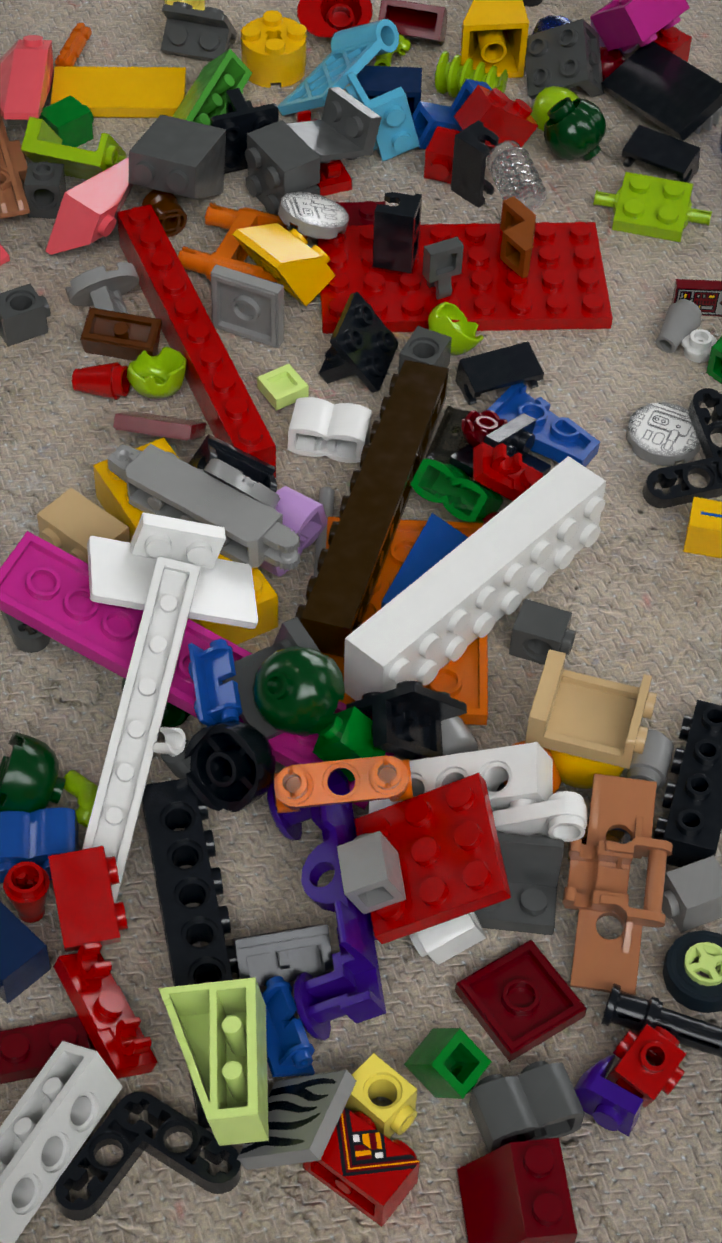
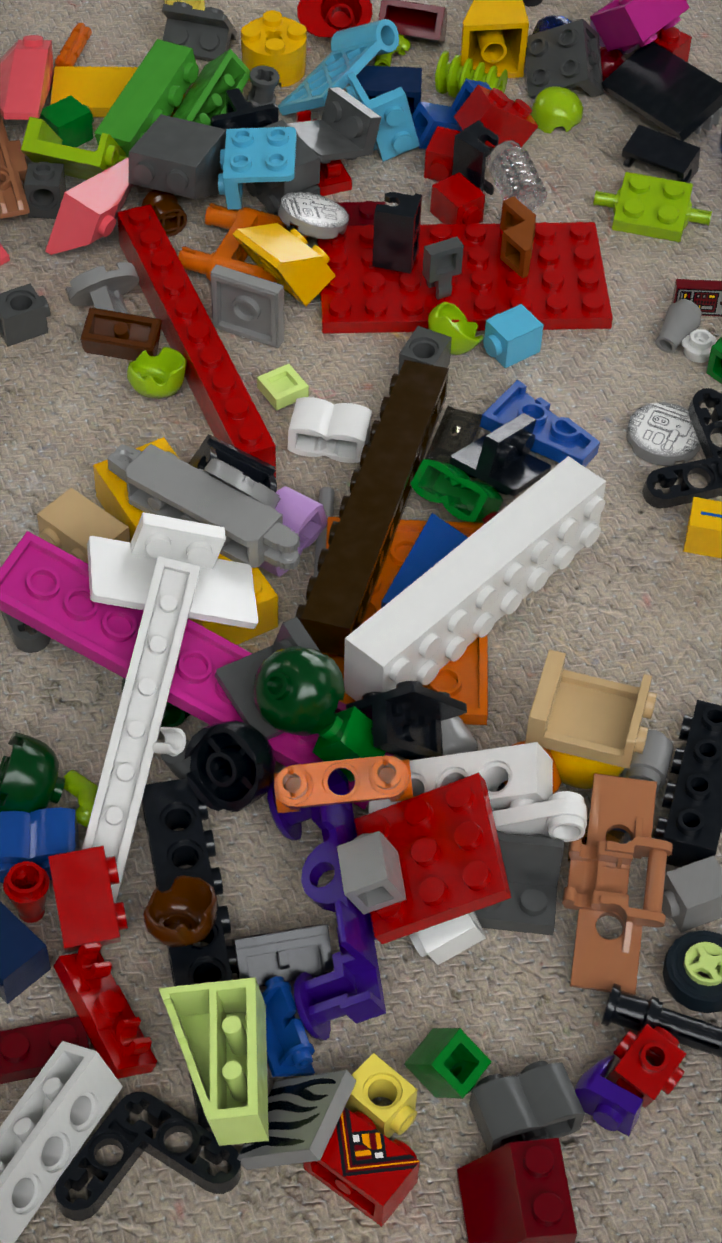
(102, 380): red cone -> none
(152, 91): none -> bright green brick
(159, 425): dark red tile -> none
(182, 913): none -> reddish brown hair
(208, 669): blue hinge -> none
(255, 157): none -> medium azure bracket
(263, 81): none -> dark grey bush
(359, 346): black bracket -> none
(457, 201): none -> red brick
(479, 425): dark red plate -> none
(498, 370): black hinge -> none
(502, 473): red plate -> none
(513, 336): none -> medium azure brick
(520, 1000): dark red tile -> none
(541, 629): dark grey brick -> none
(575, 129): dark green plant -> none

